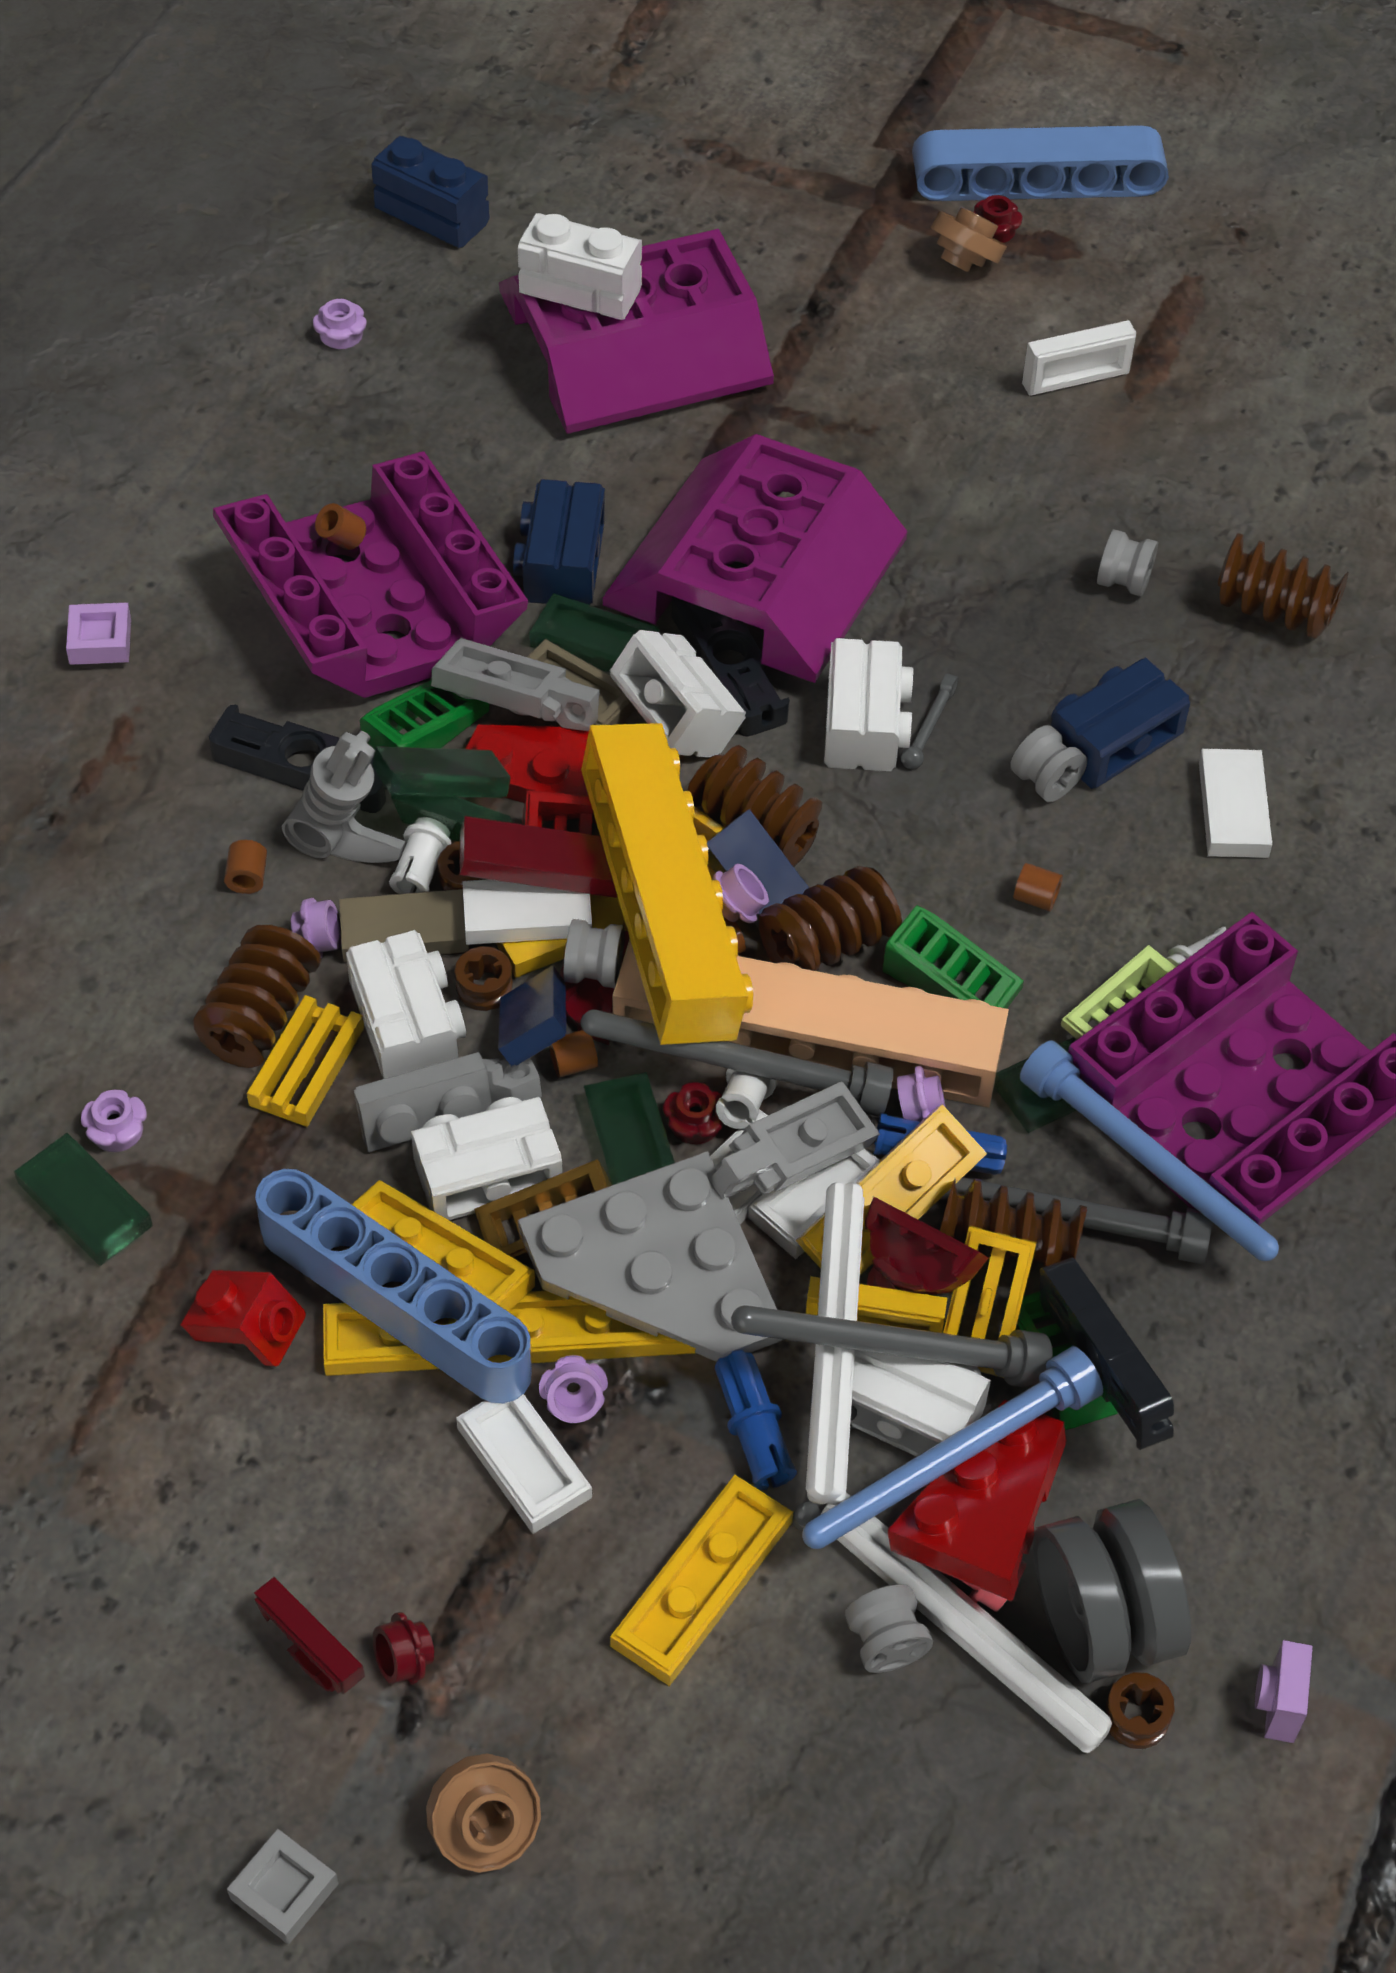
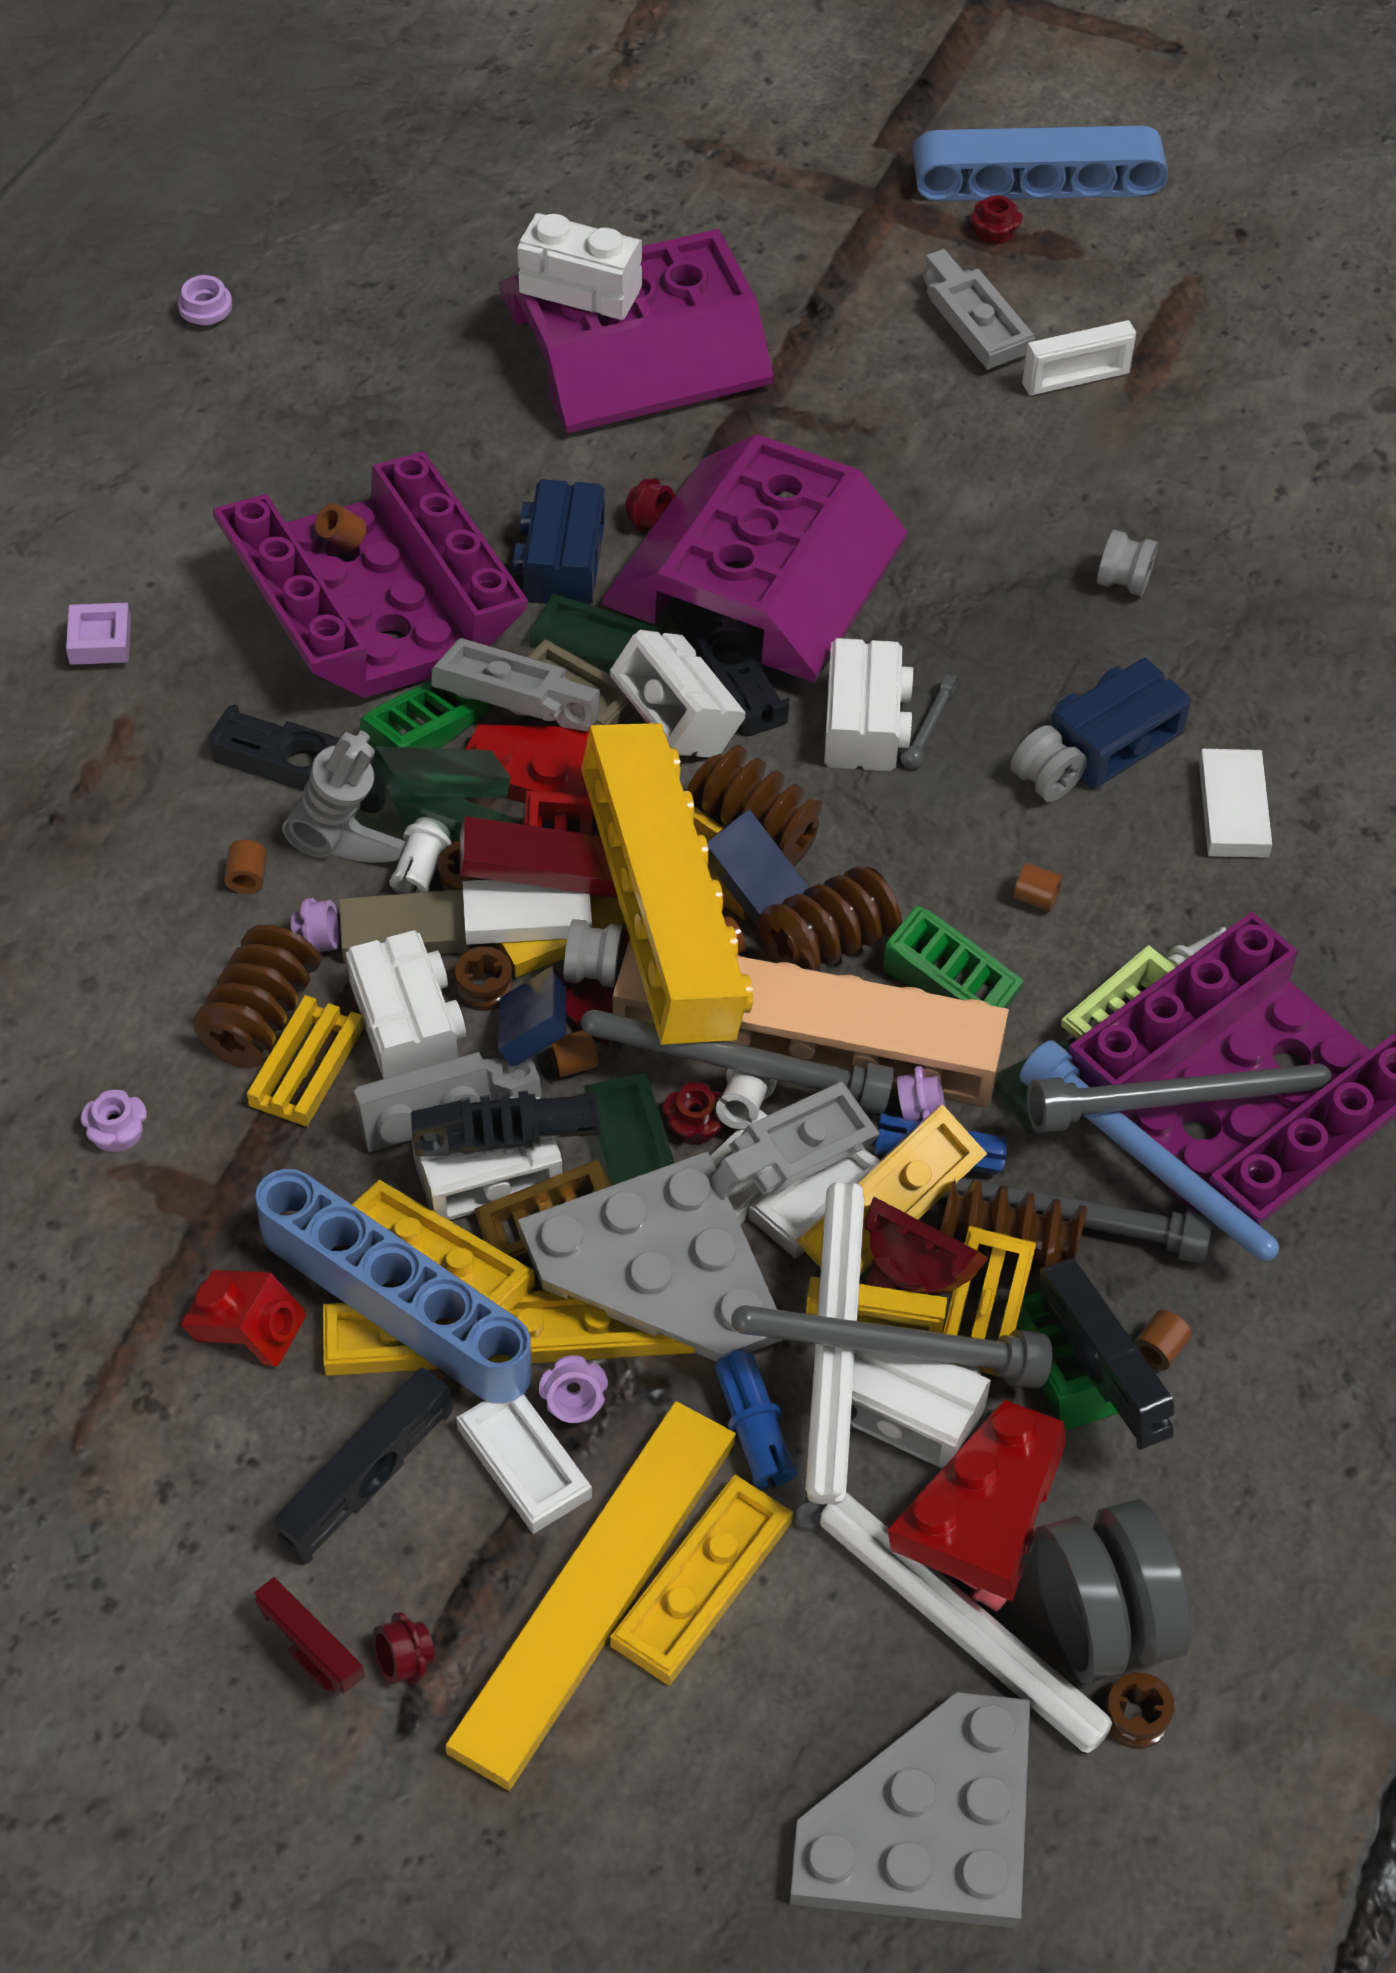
(83, 1199): clear green tile -> none
(204, 300): none -> lavender plate
(283, 1886): light grey plate -> none
(340, 323): lavender plate -> none
(363, 1464): none -> black piece
(430, 191): dark blue brick -> none
(483, 1813): medium nougat plate -> none
(505, 1123): none -> black hinge
(590, 1597): none -> yellow tile
(647, 503): none -> dark red plate
(741, 894): lavender plate -> none
(888, 1628): light grey wheel -> none
(927, 1822): none -> light grey plate
(967, 239): medium nougat plate -> none
(976, 311): none -> light grey hinge
(1057, 1104): none -> dark grey piece
(1066, 1383): medium blue piece -> none
(1163, 1339): none -> dark orange piece
(1279, 587): reddish brown piece -> none
(1285, 1691): lavender plate -> none

